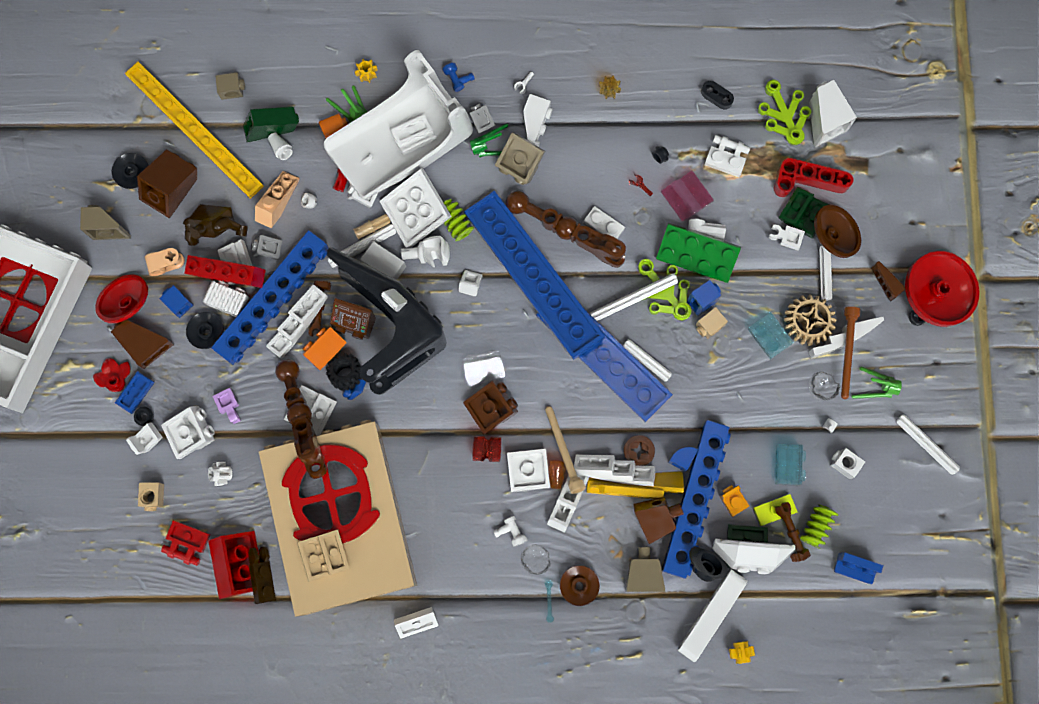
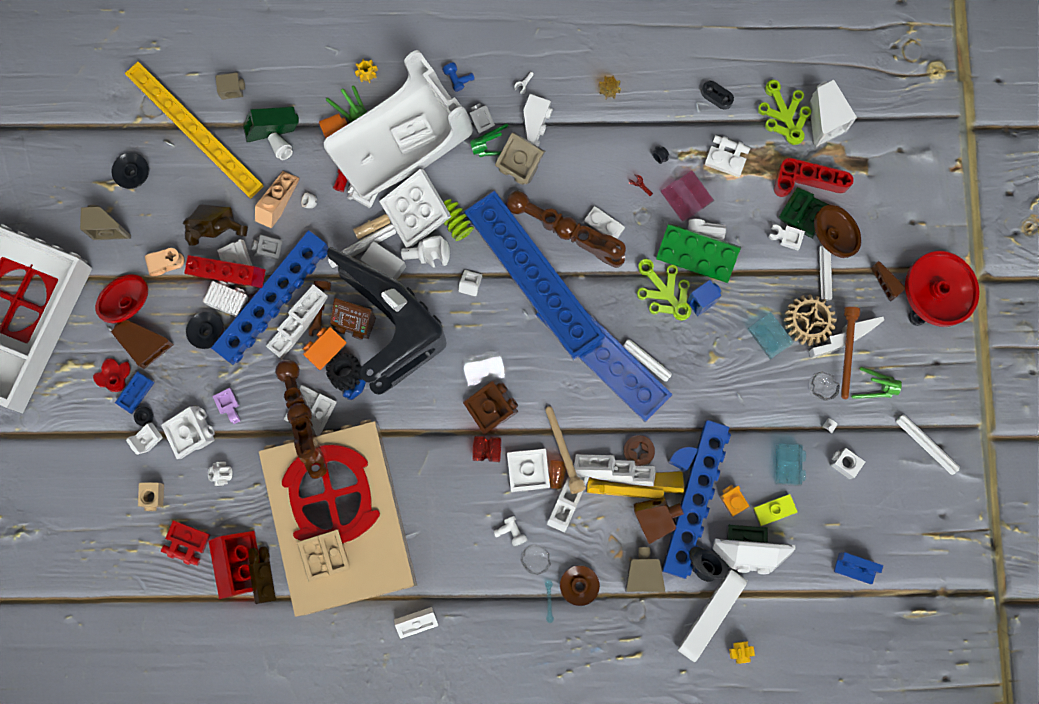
(166, 182): reddish brown slope -> none
(176, 301): blue brick -> none
(634, 297): white axle -> none
(711, 323): tan brick -> none
(801, 553): reddish brown piece -> none
(818, 526): lime piece -> none

